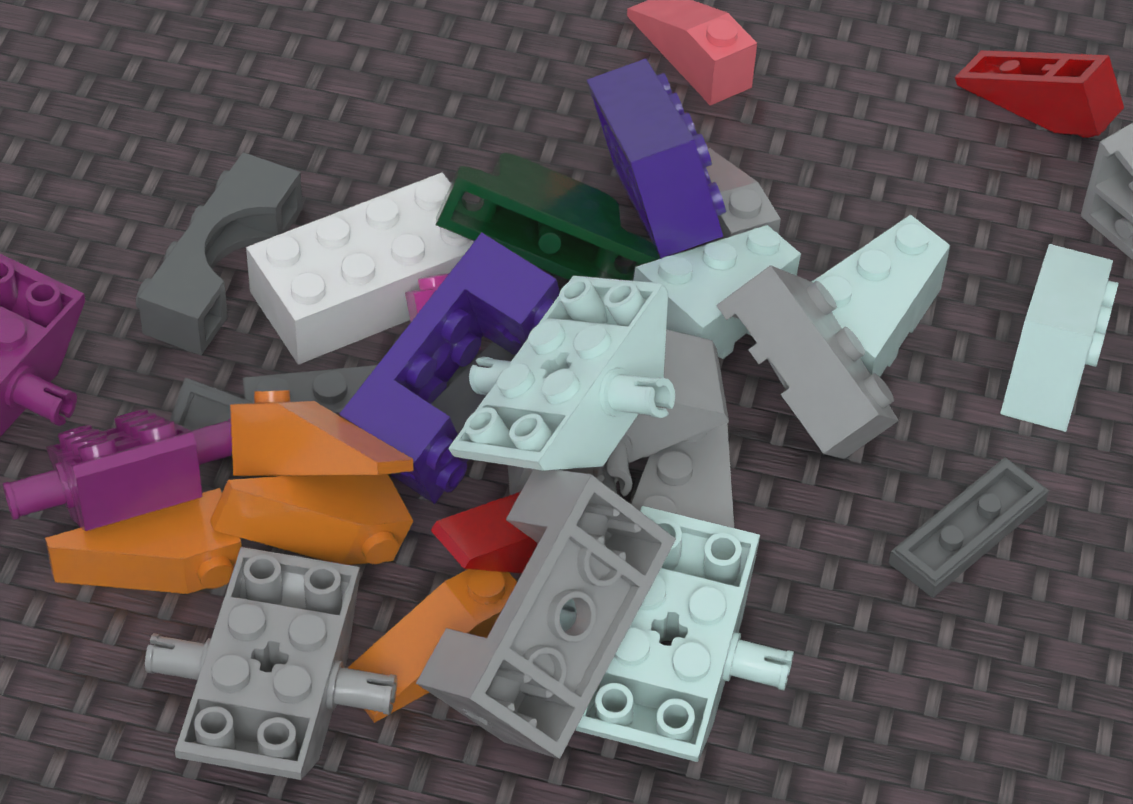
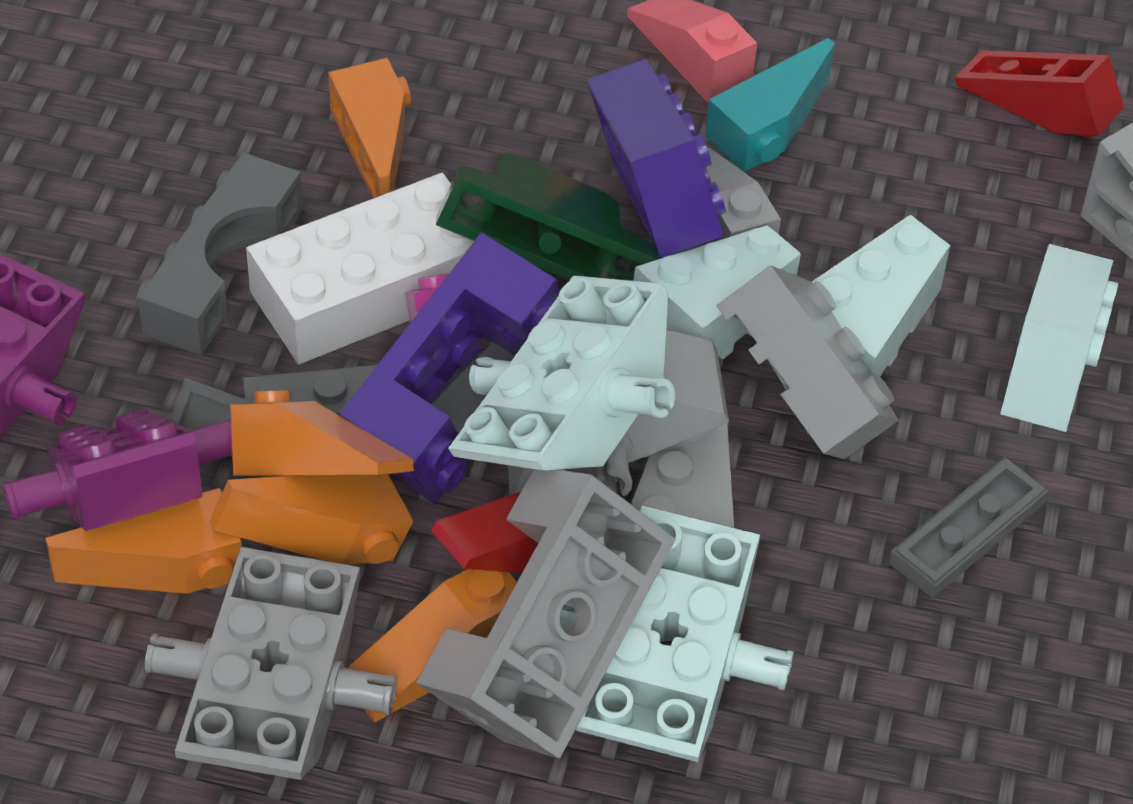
(370, 114): none -> orange slope
(764, 112): none -> teal slope

